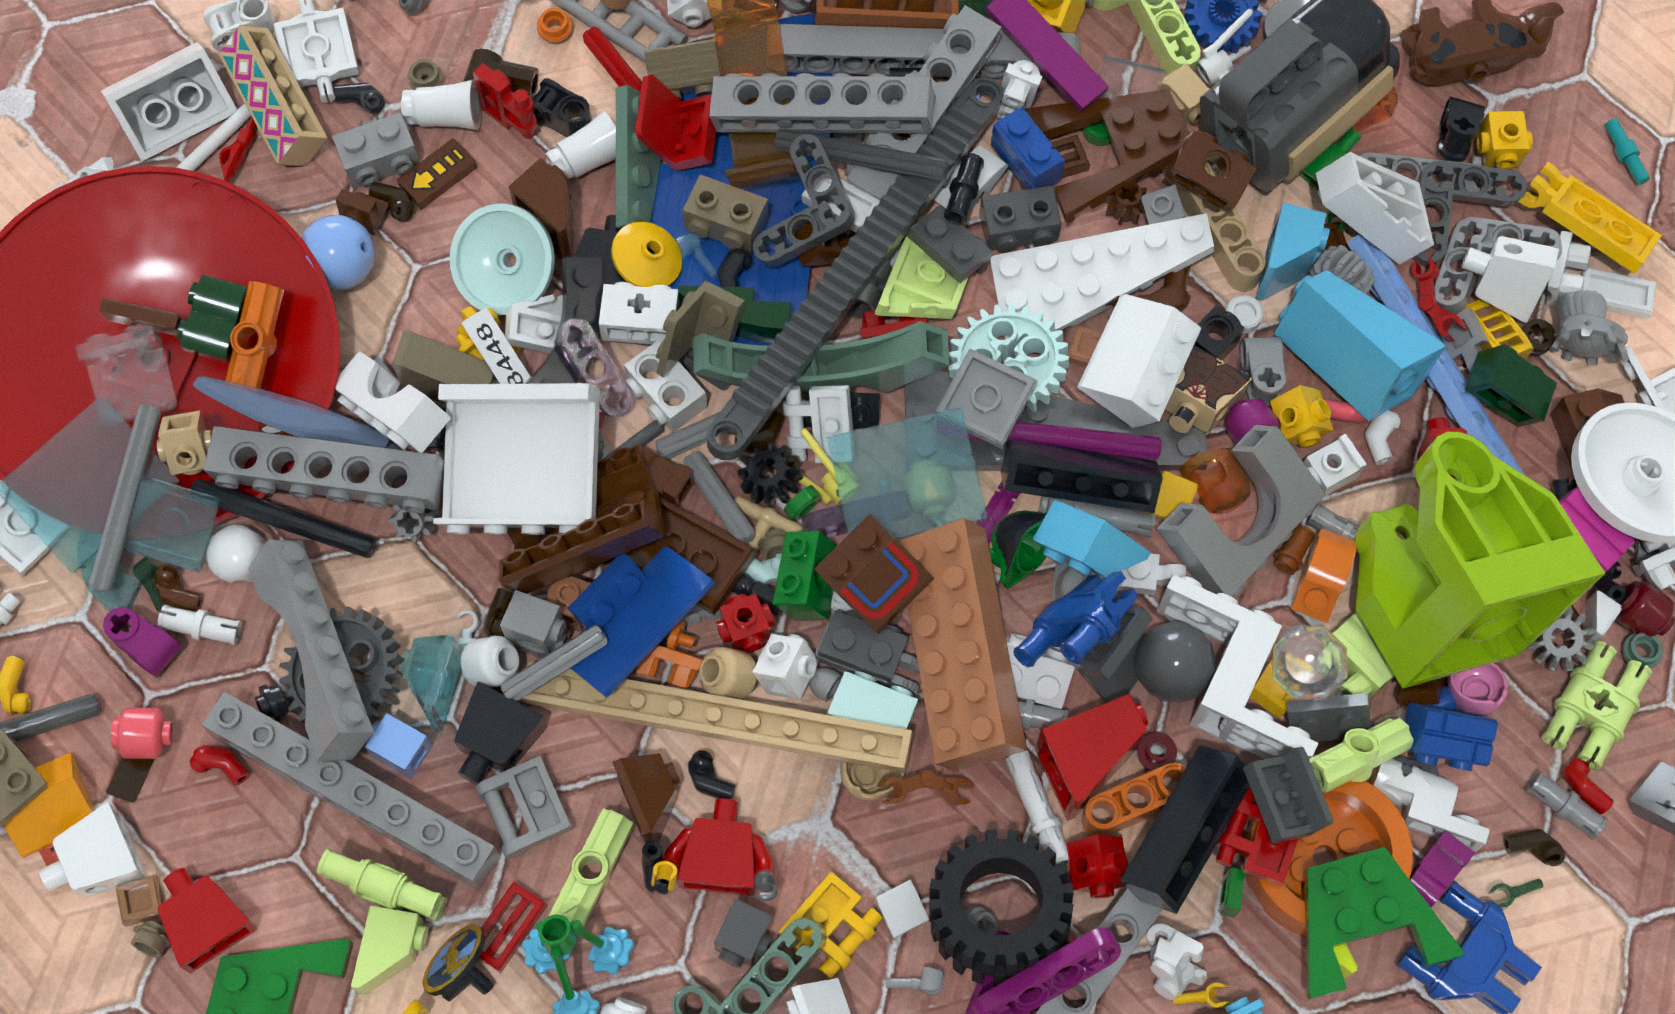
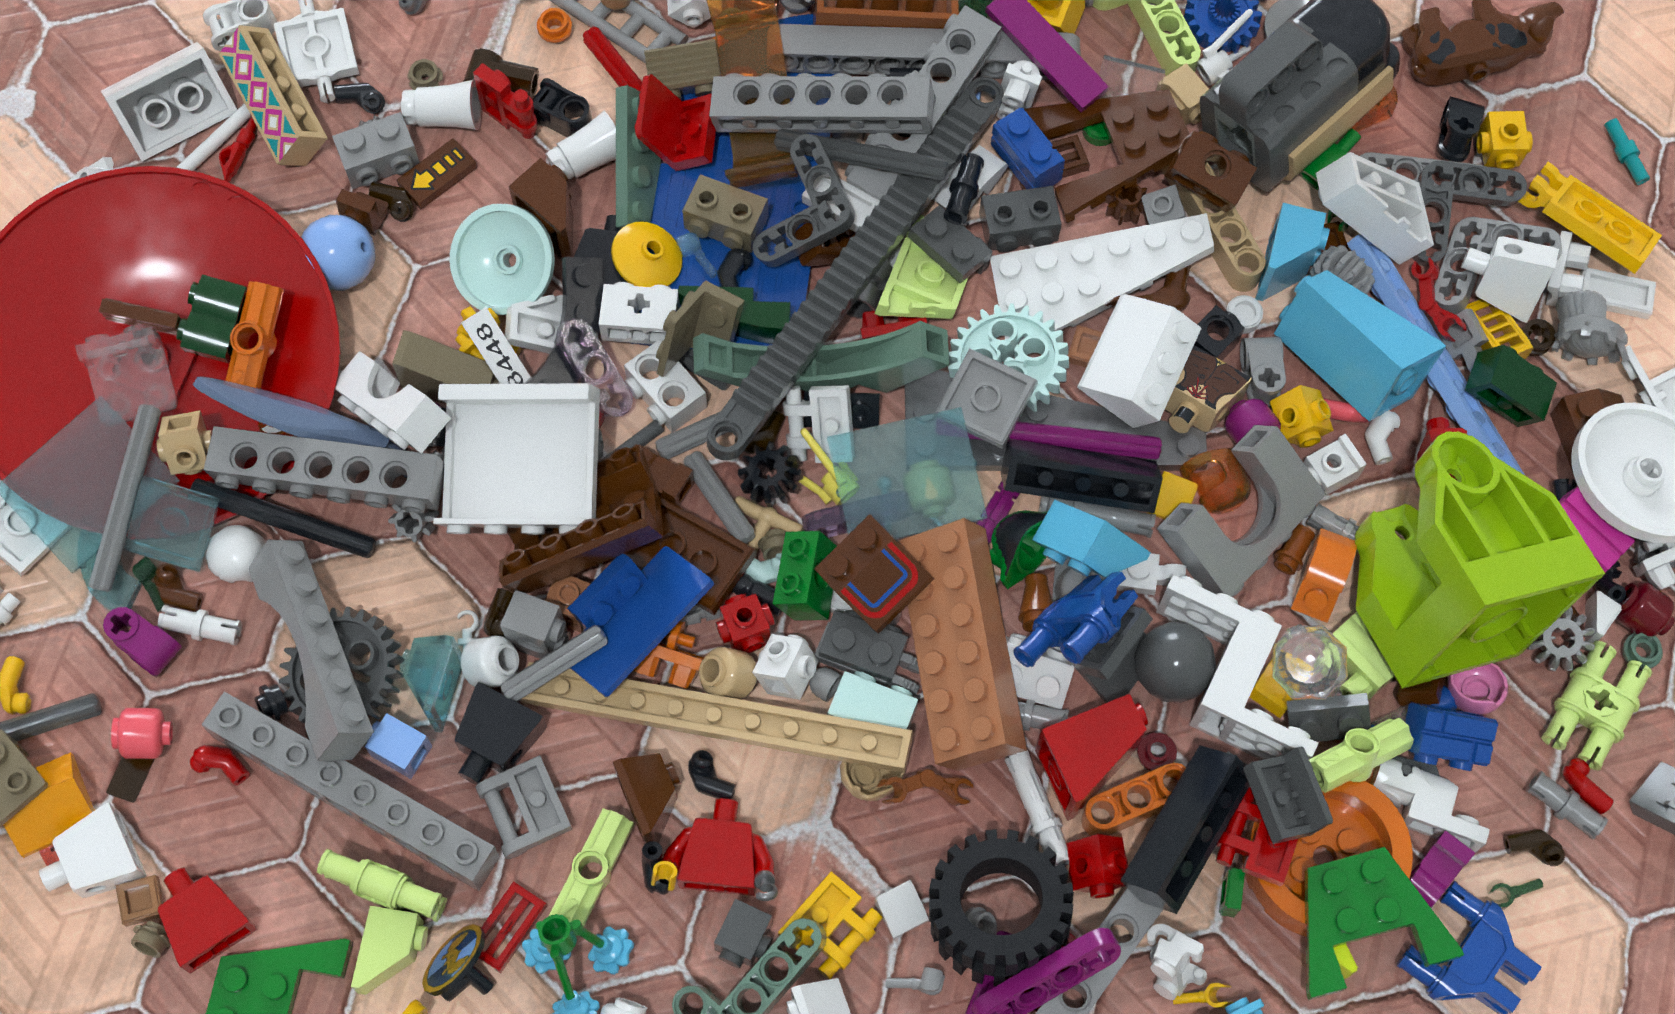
(802, 503): green tile -> none
(1034, 600): none -> dark orange cone

